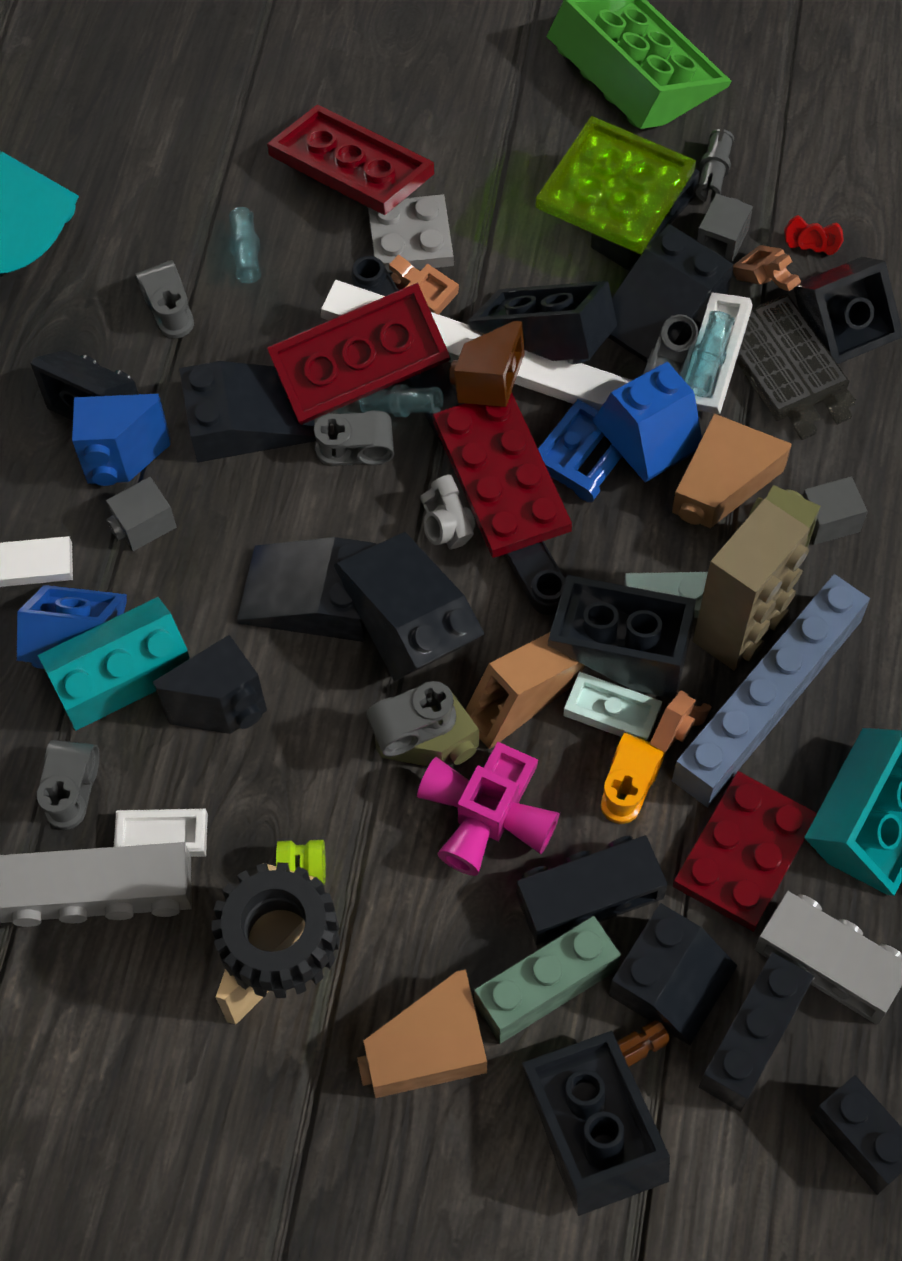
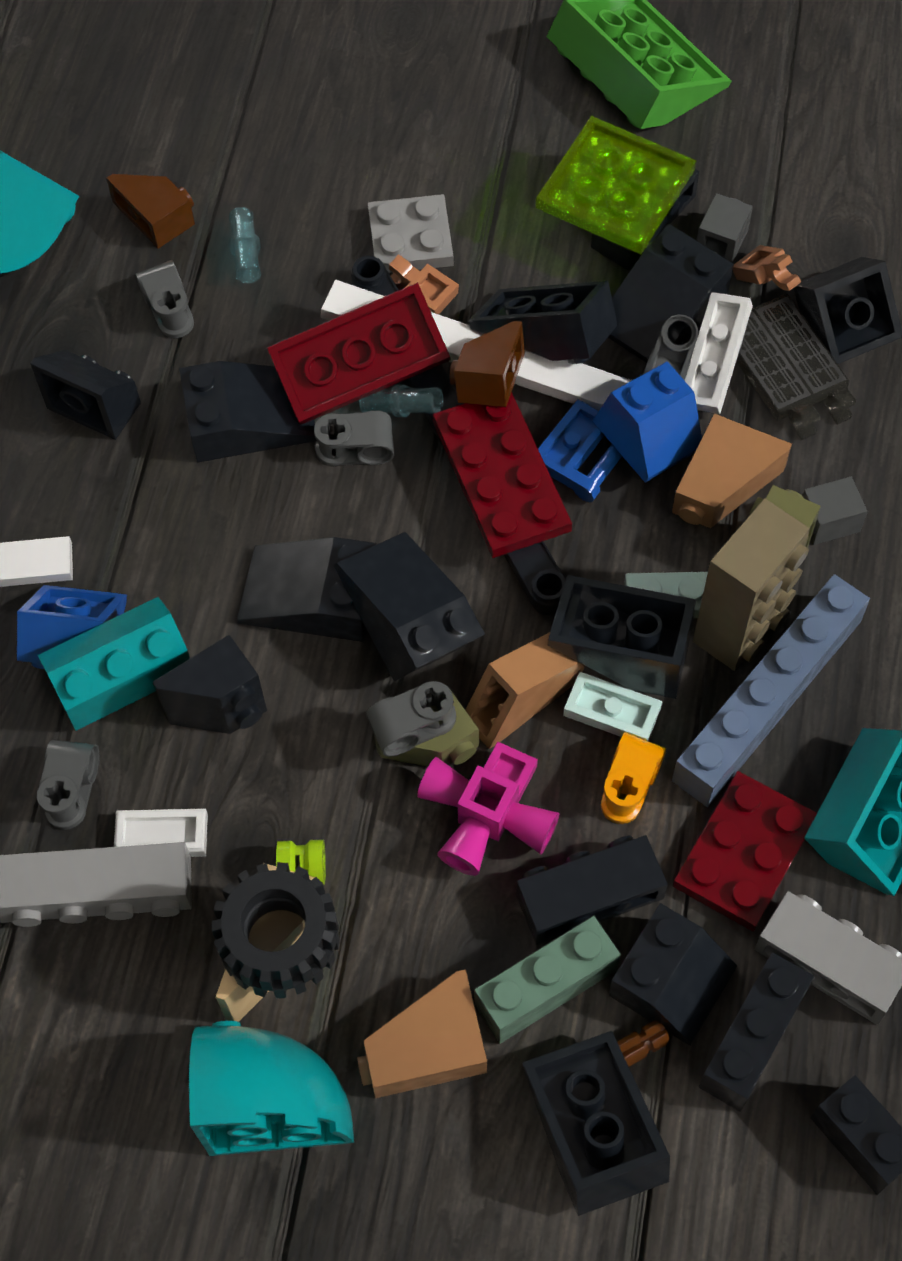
(118, 435): blue slope -> none
(140, 514): dark grey brick -> none
(153, 205): none -> reddish brown slope
(262, 1092): none -> teal brick
(351, 159): dark red plate -> none
(445, 516): light grey plate -> none
(678, 721): nougat plate -> none
(710, 353): clear light blue pin -> none
(715, 164): dark grey pin -> none
(813, 236): red piece -> none

